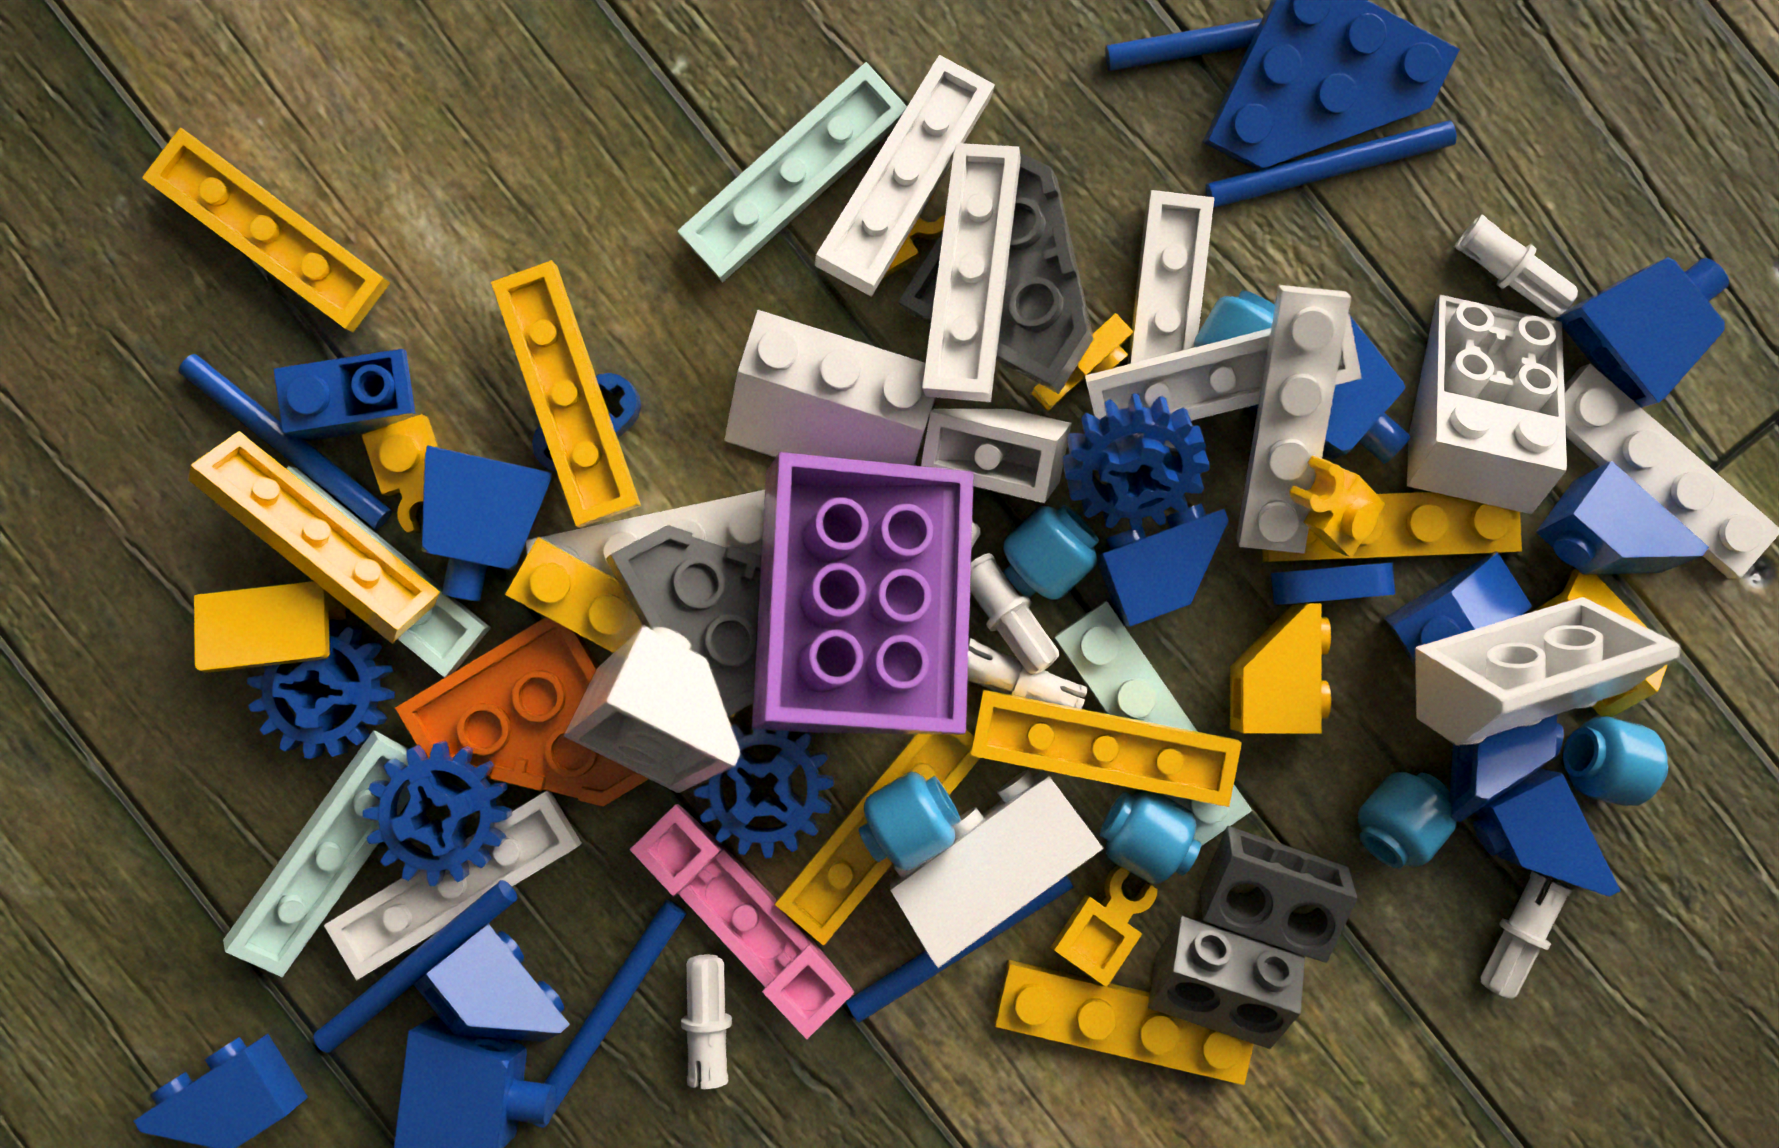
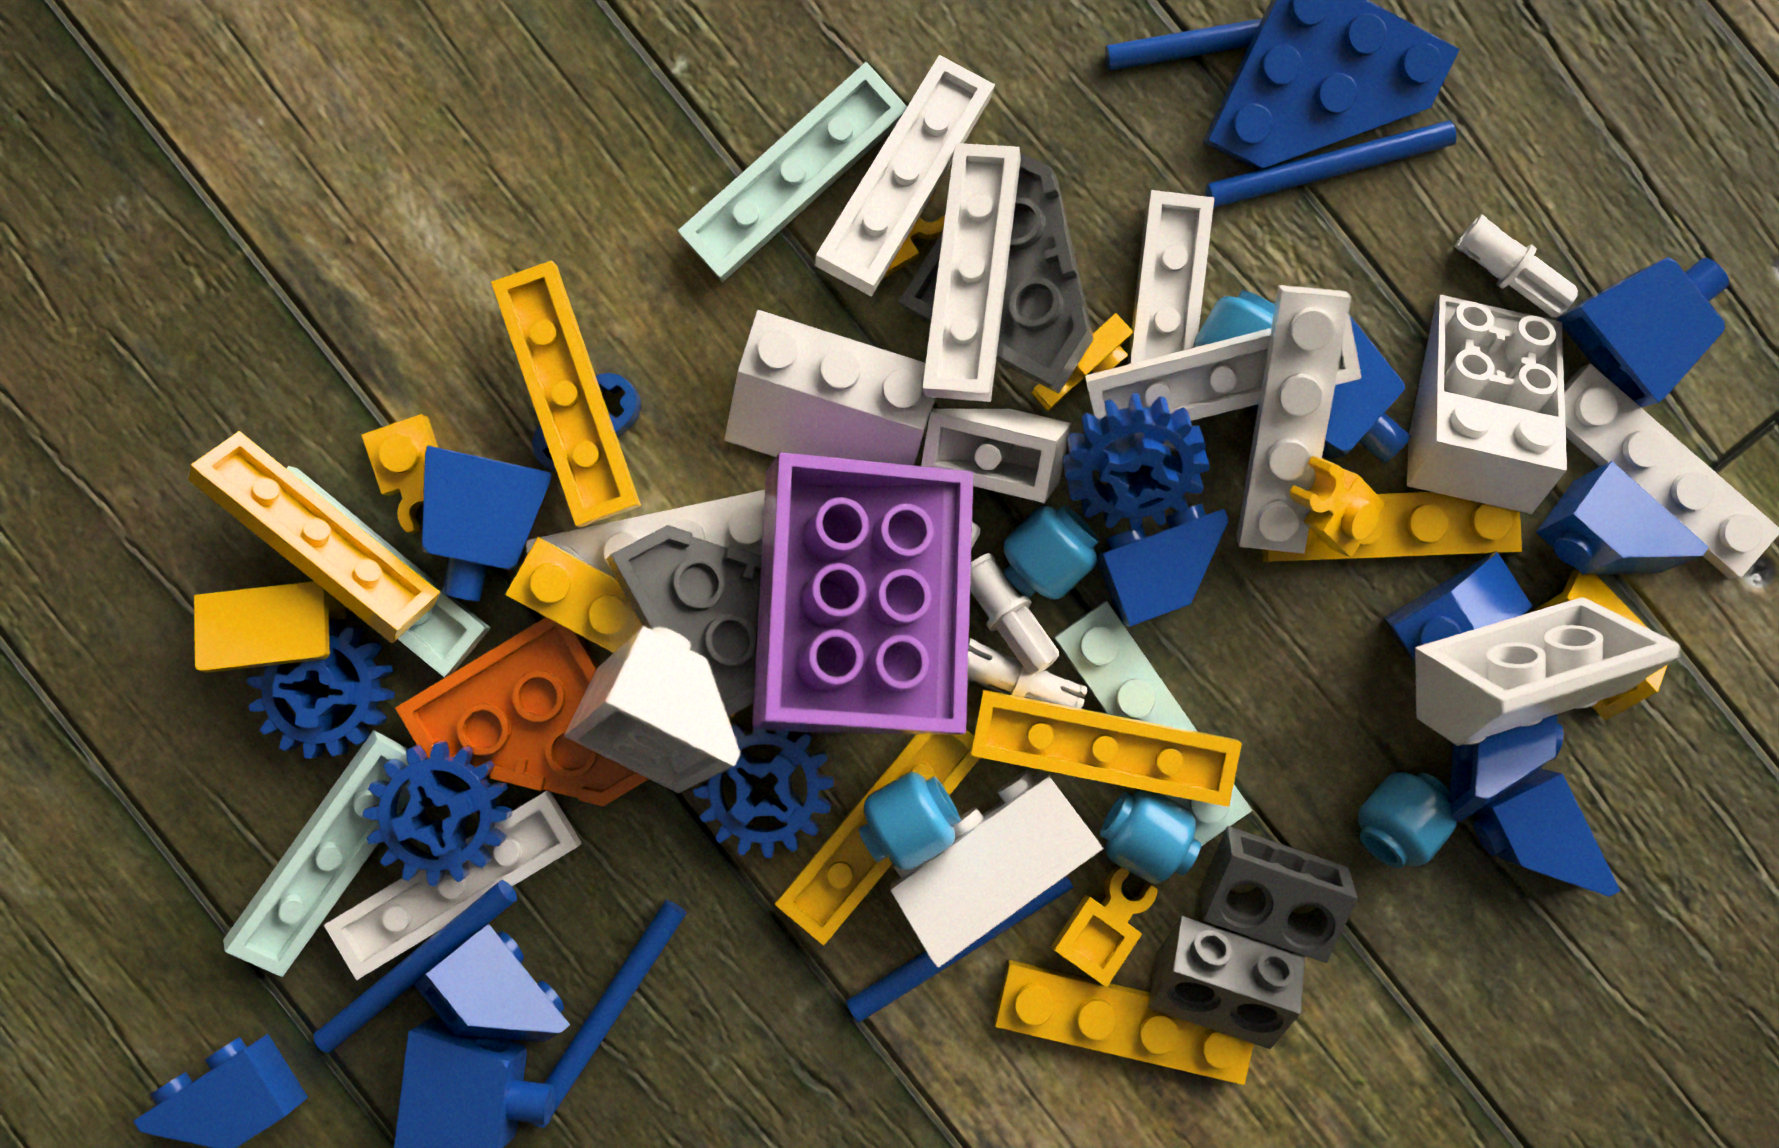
(266, 230): yellow plate -> none
(291, 447): blue bar -> none
(344, 395): blue slope -> none
(706, 1022): white axle -> none
(745, 918): bright pink slope -> none
(1279, 676): yellow slope -> none
(1333, 583): blue beam -> none
(1524, 935): white axle -> none
(1616, 761): dark azure head -> none

